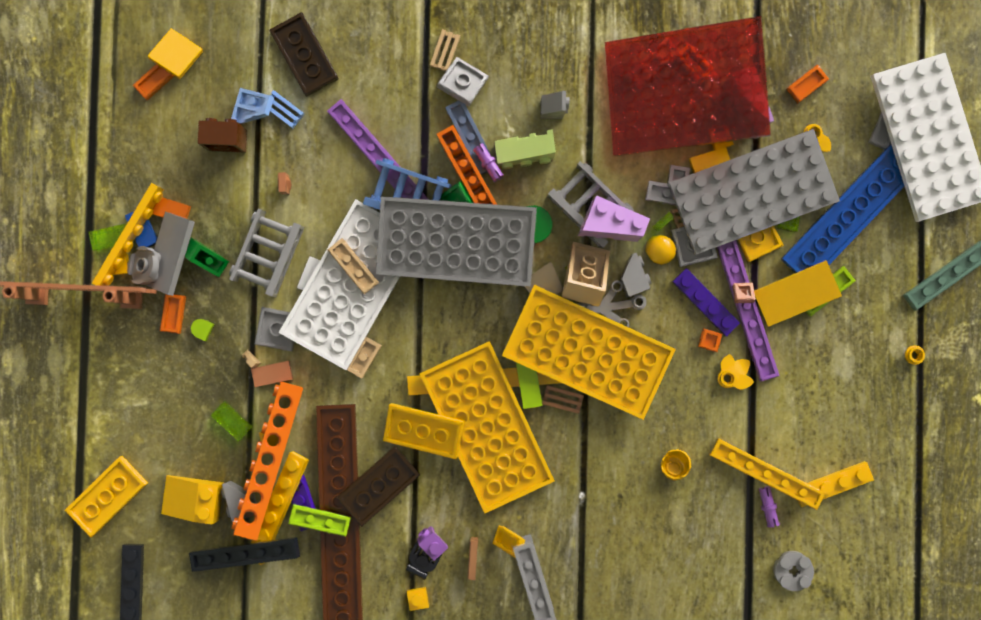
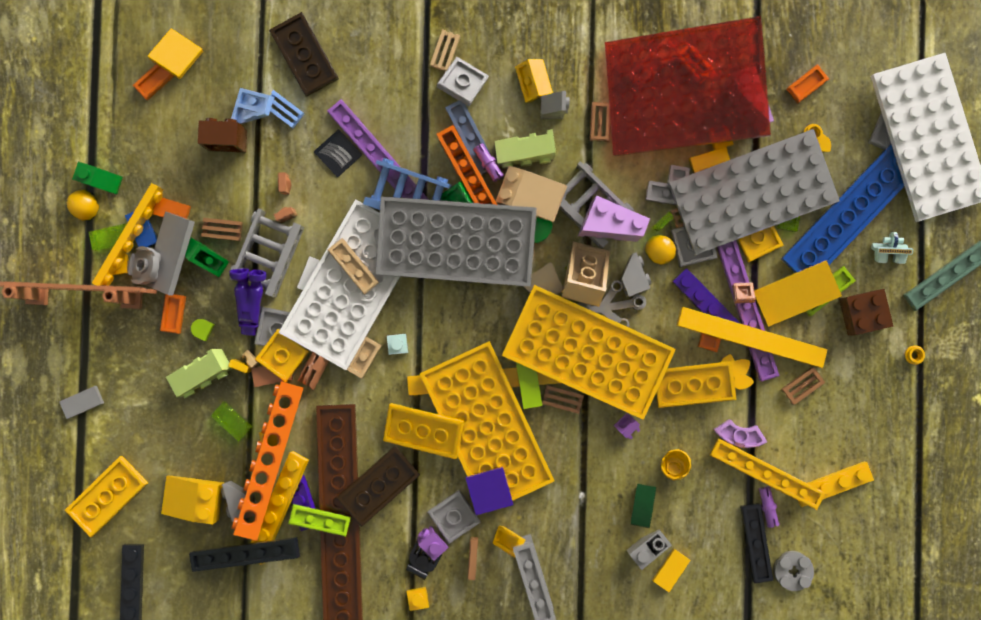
(81, 402): none -> light grey tile
(82, 205): none -> yellow hair
(97, 178): none -> green slope
(199, 373): none -> yellowish green wedge
(205, 227): none -> medium nougat tile
(239, 365): none -> yellow tile
(248, 298): none -> dark purple piece
(282, 356): none -> yellow tile
(285, 214): none -> nougat tile
(313, 370): none -> nougat arm
(337, 153): none -> black sticker
(397, 344): none -> light aqua plate
(454, 516): none -> light grey tile
(489, 491): none -> dark purple tile
(531, 190): none -> tan slope
(533, 79): none -> yellow panel
(599, 138): none -> medium nougat tile
(627, 426): none -> medium lavender tile
(643, 506): none -> dark green slope
(648, 548): none -> light grey slope
(671, 570): none -> yellow tile
(697, 385): none -> yellow tile
(739, 436): none -> lavender tile
(751, 337): none -> yellow tile
(756, 543): none -> black tile
(789, 395): none -> medium nougat tile
(866, 312): none -> reddish brown brick
(900, 250): none -> light aqua hips

